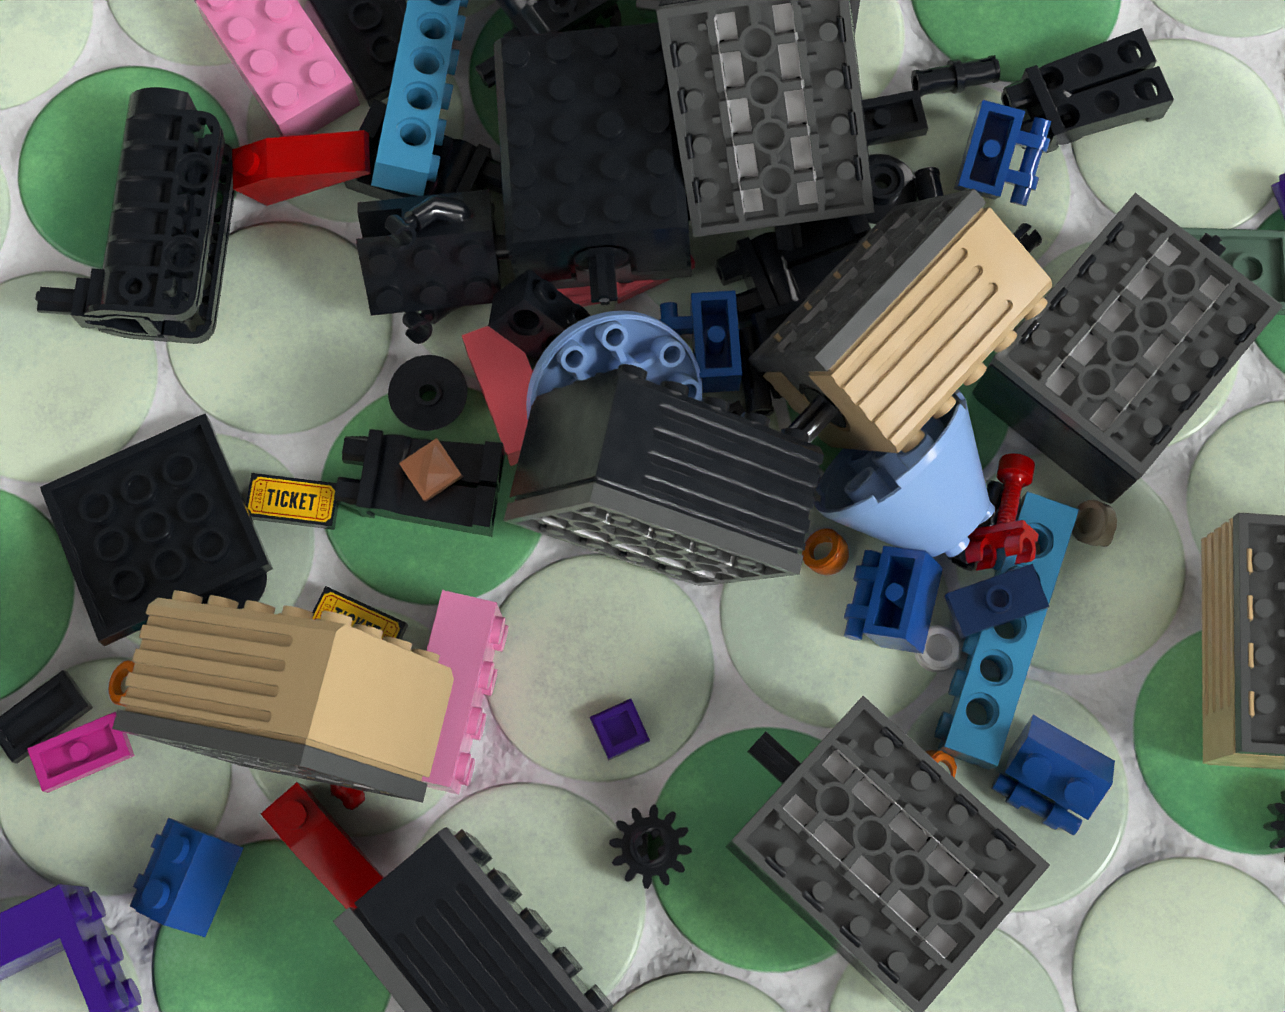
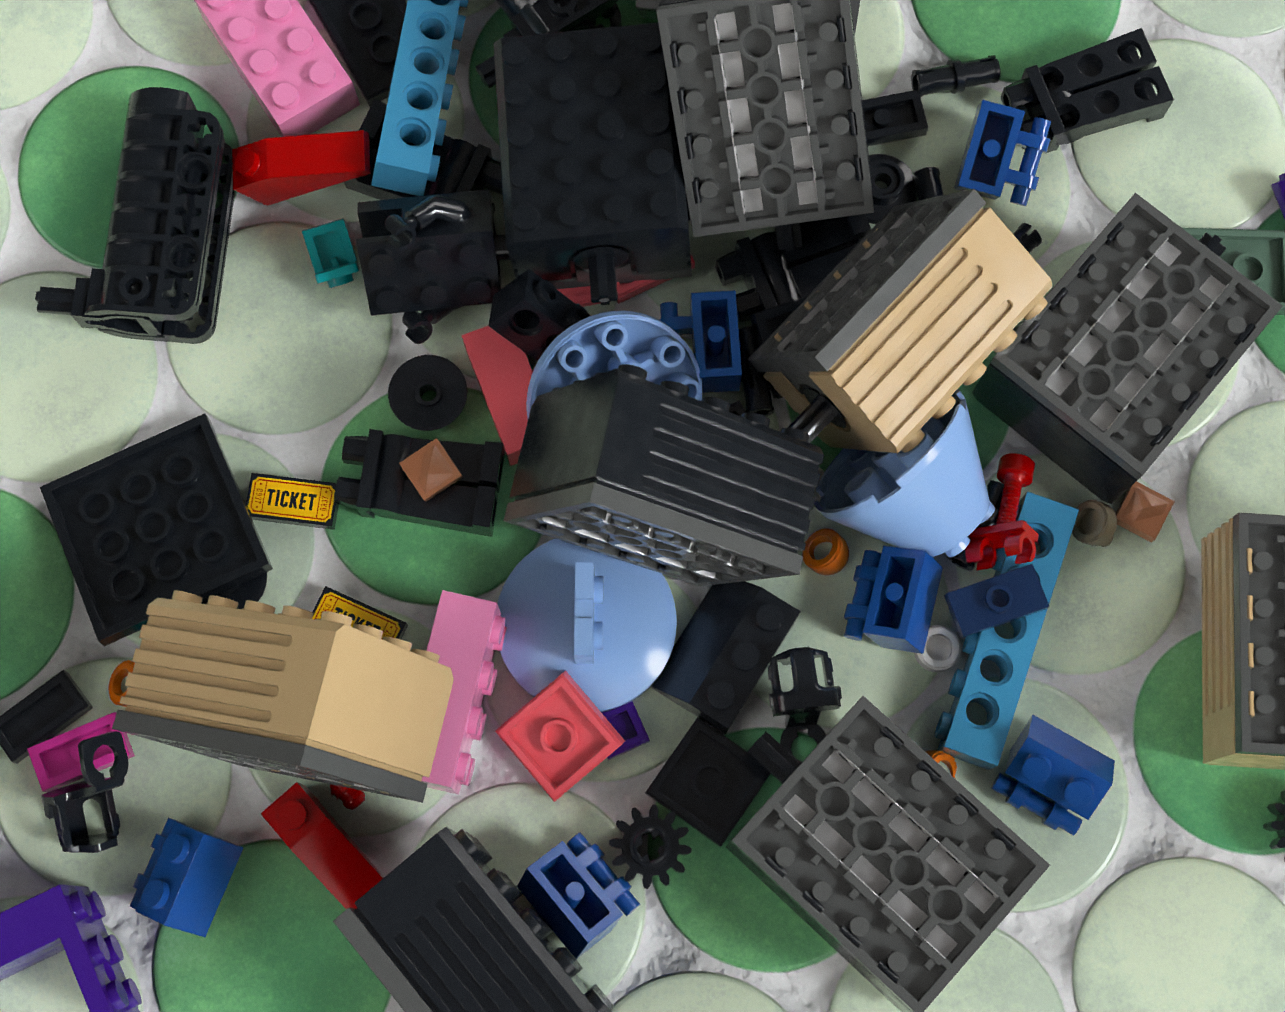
(66, 803): none -> black piece
(331, 253): none -> teal bracket
(560, 736): none -> coral tile
(570, 896): none -> blue brick
(586, 617): none -> light blue bracket
(708, 782): none -> black tile
(725, 651): none -> black slope
(807, 698): none -> black piece
(1143, 511): none -> nougat tile

